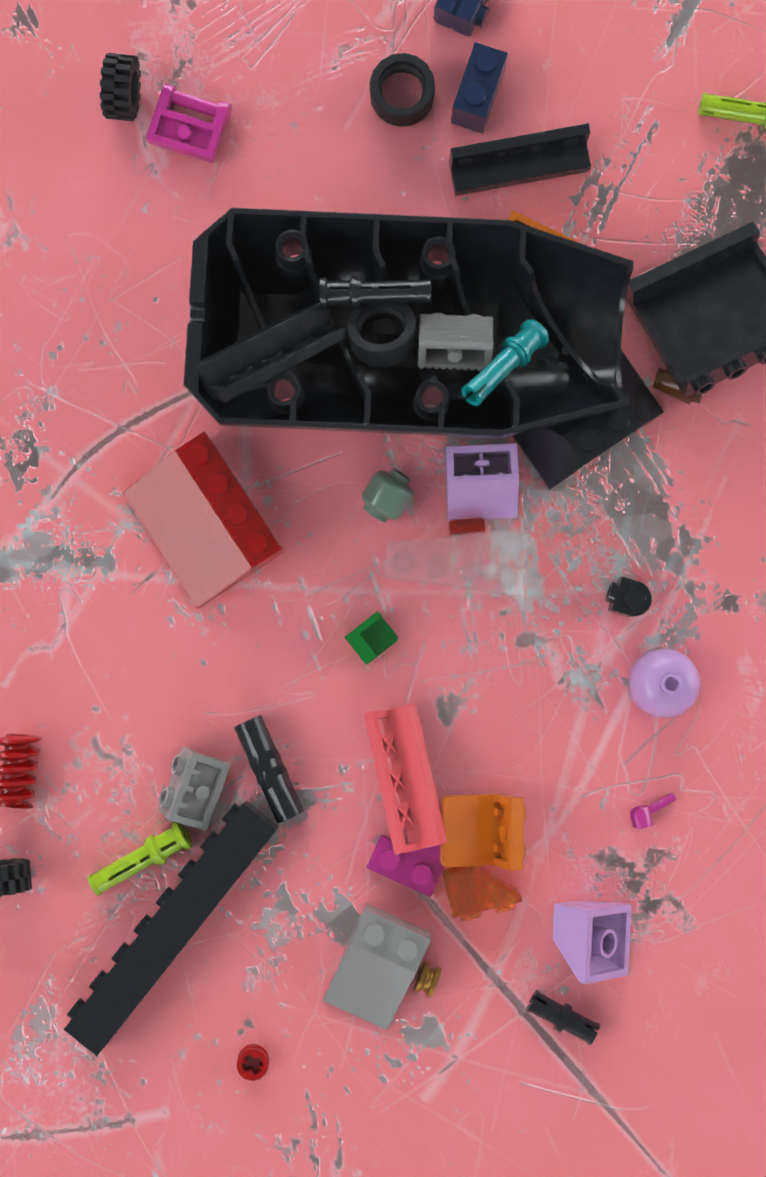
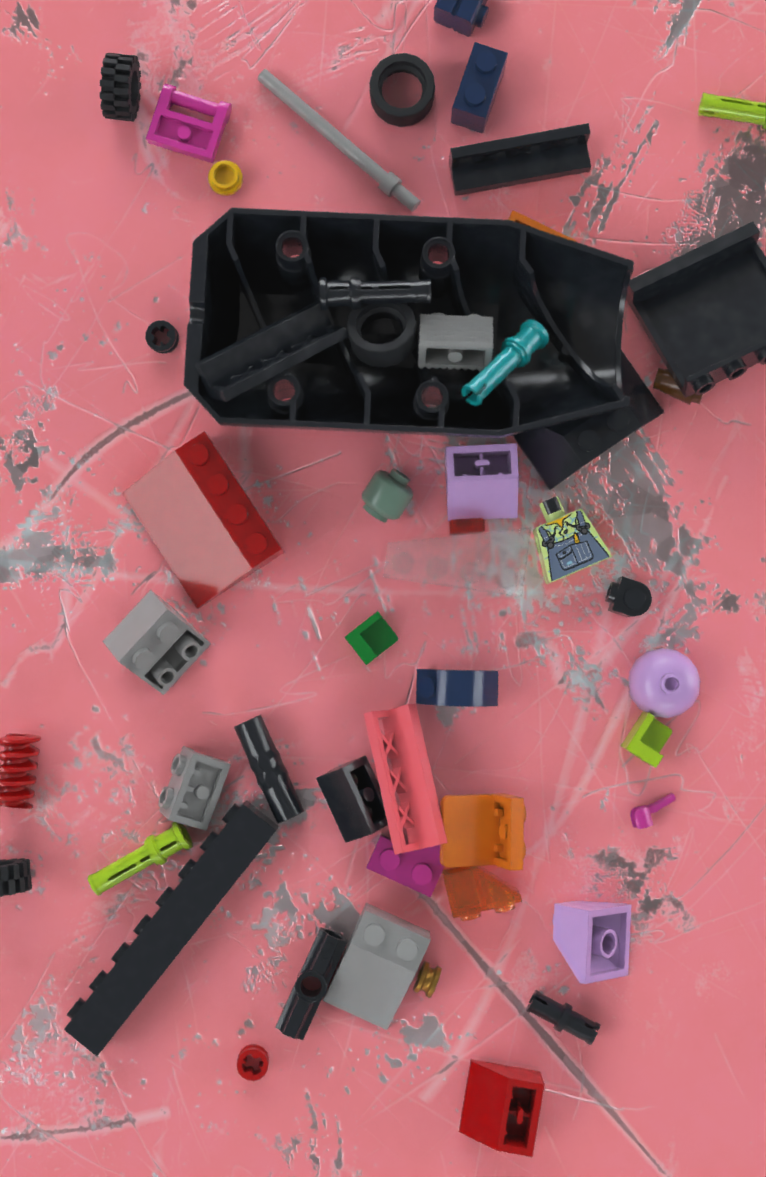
(152, 340): none -> black bush
(156, 642): none -> light grey slope
(225, 178): none -> yellow plate
(303, 1002): none -> black piece
(354, 798): none -> black brick
(388, 182): none -> light grey bar
(457, 687): none -> dark blue brick
(502, 1106): none -> red slope
(566, 542): none -> torso
(647, 739): none -> lime panel

